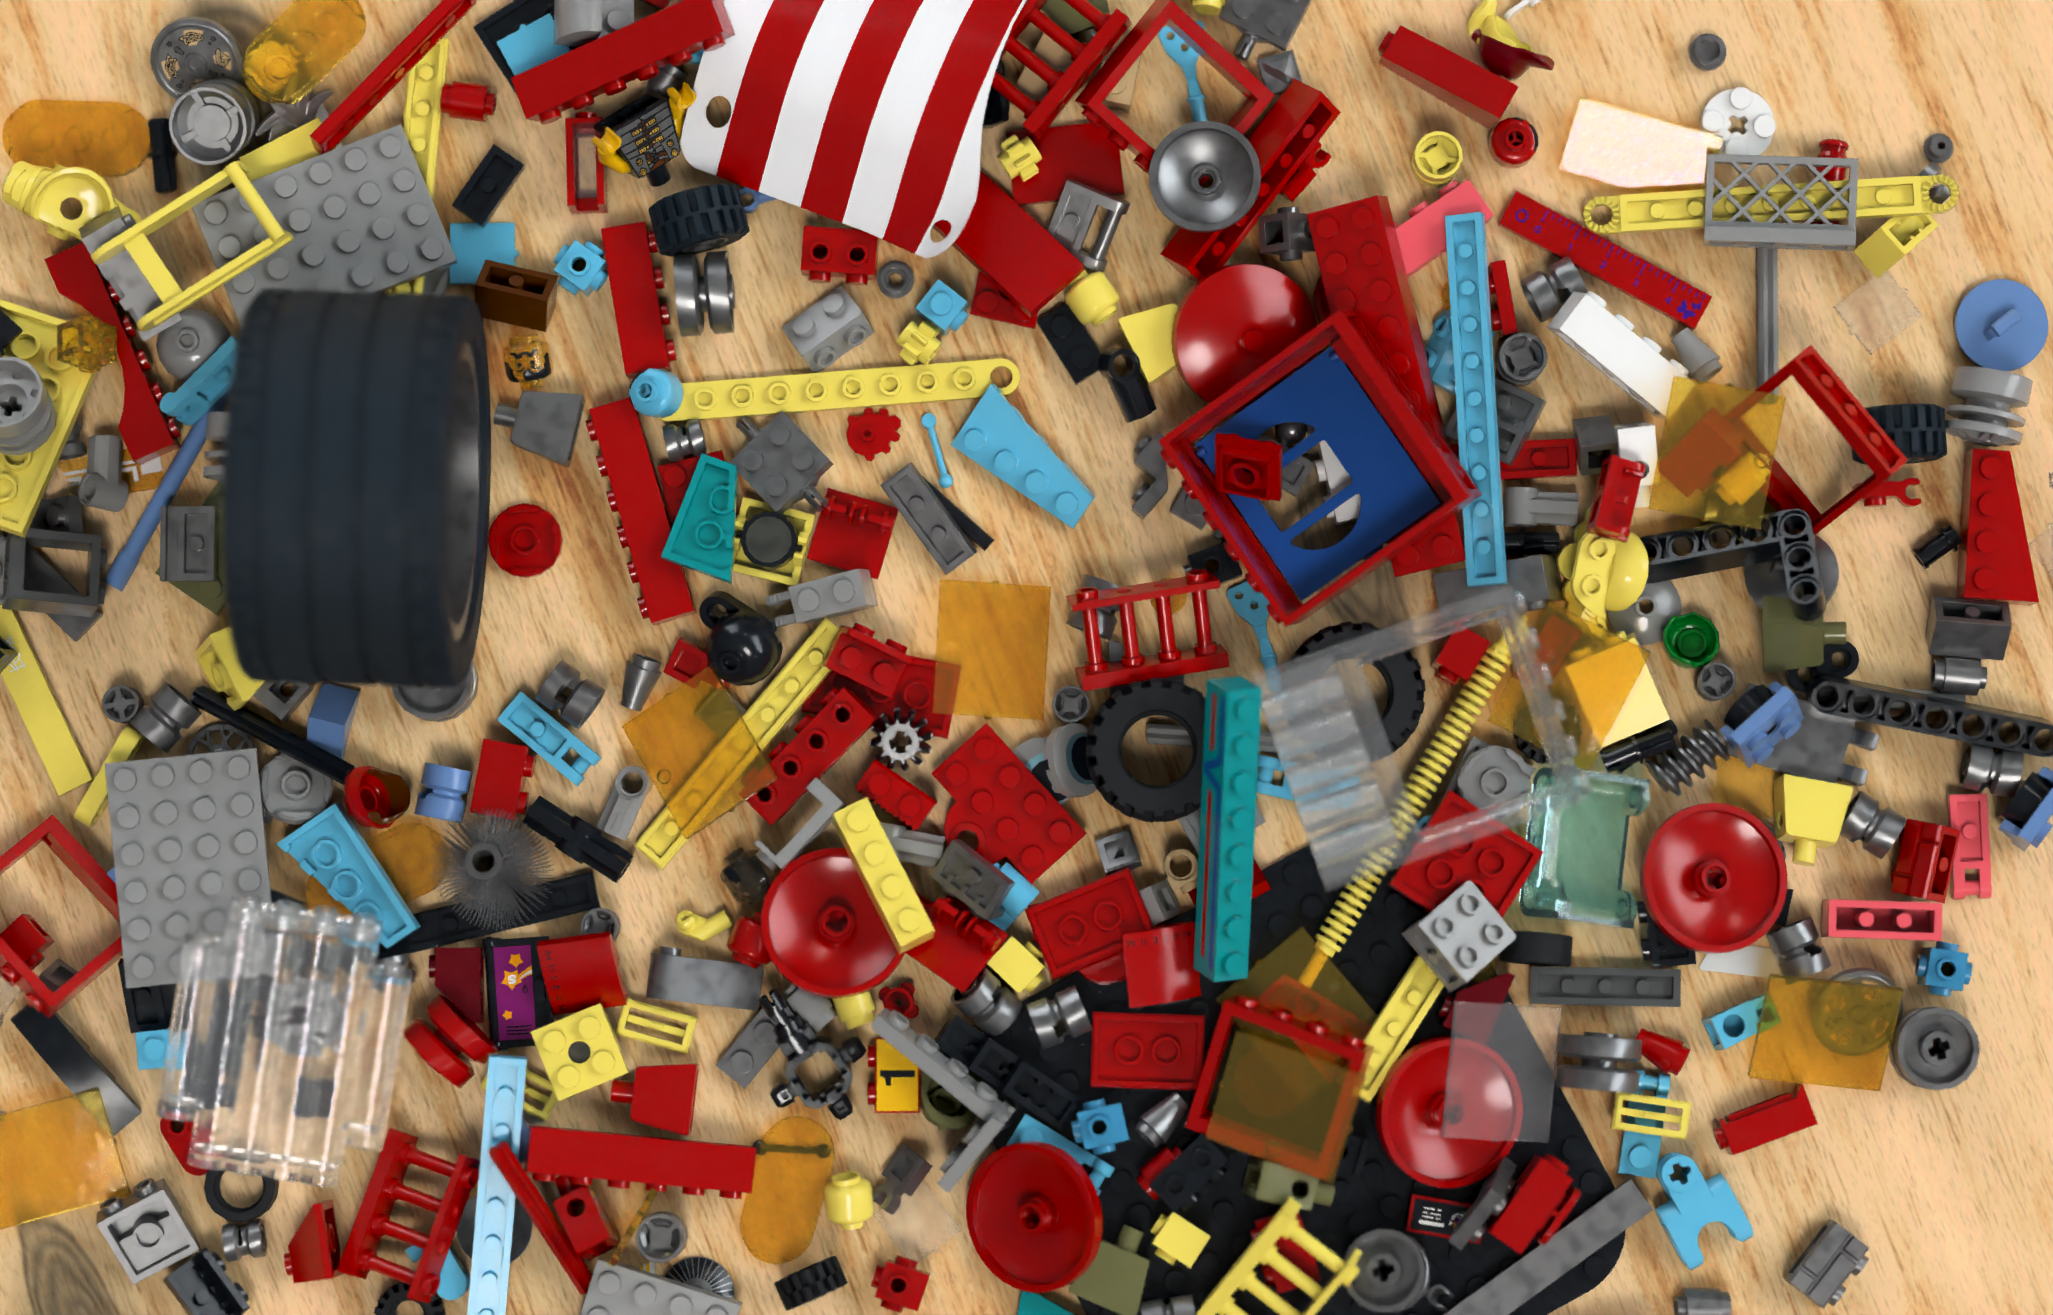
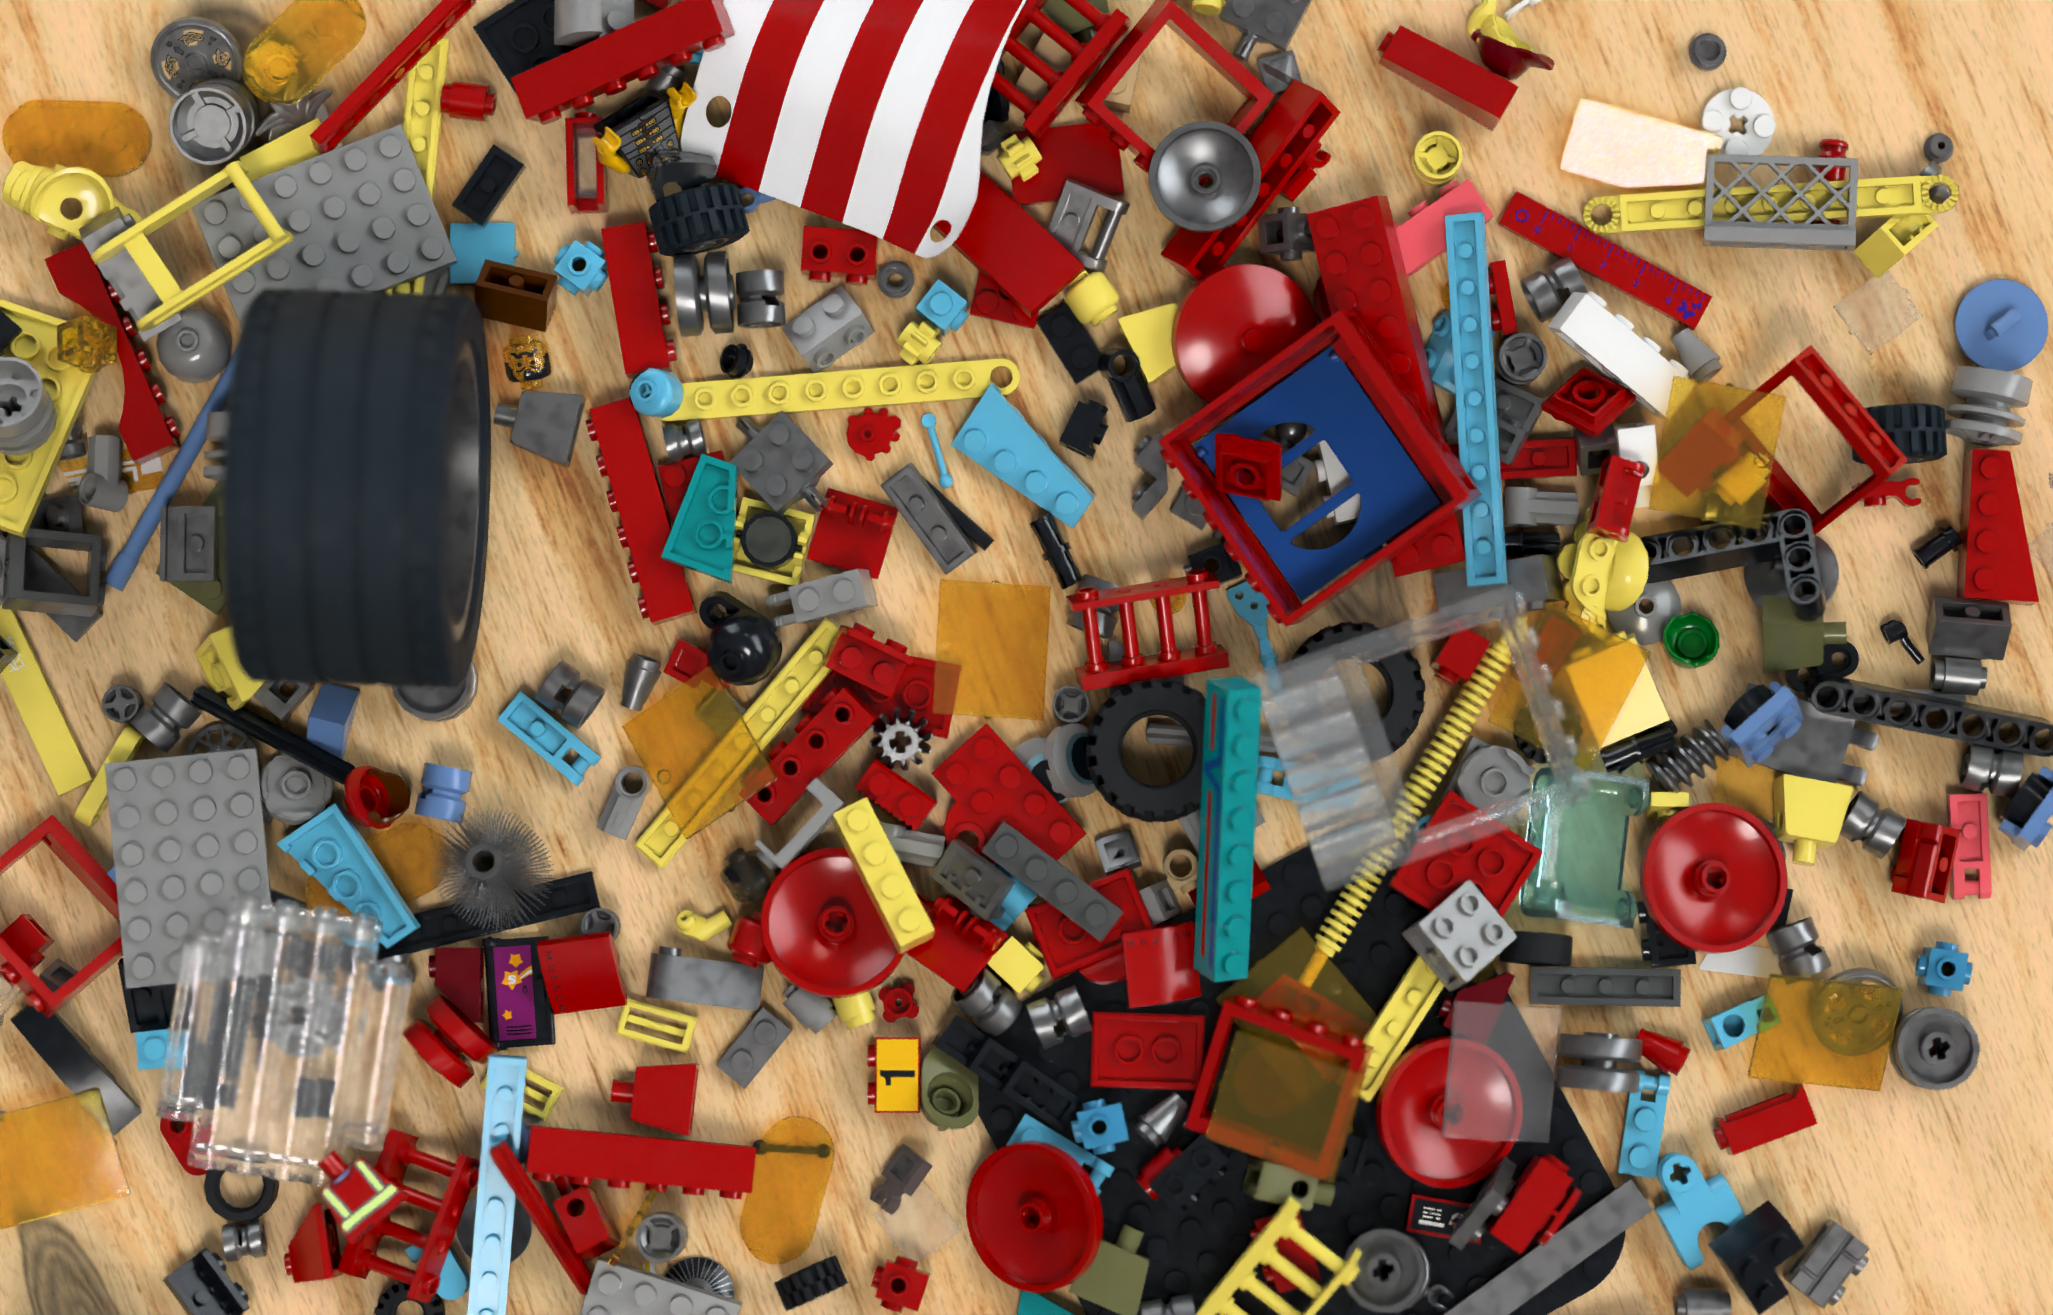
(146, 1229): flat silver plate -> none
(162, 156): black axle -> none
(203, 387): medium azure plate -> none
(358, 1194): none -> torso
(502, 779): red brick -> none
(525, 540): red tile -> none
(531, 45): medium azure piece -> none
(578, 839): black piece -> none
(580, 1052): light yellow piece -> none
(685, 168): none -> black hand
(736, 360): none -> black plate
(760, 299): none -> flat silver wheel
(799, 1043): black piece -> none
(848, 1200): light yellow head -> none
(955, 1079): light grey bracket -> none
(992, 135): none -> flat silver tile
(1052, 881): none -> dark grey plate
(1056, 551): none -> black pin
(1085, 428): none -> black brick
(1178, 1239): light yellow brick -> none
(1187, 61): medium azure piece -> none
(1504, 151): red head -> none
(1576, 407): none -> red piece
(1618, 1110): light yellow tile -> none
(1666, 804): none -> light yellow plate
(1719, 677): flat silver wheel -> none
(1752, 1252): none -> black brick
(1767, 314): light grey axle -> none
(1881, 920): coral brick -> none
(1894, 631): none -> black hand

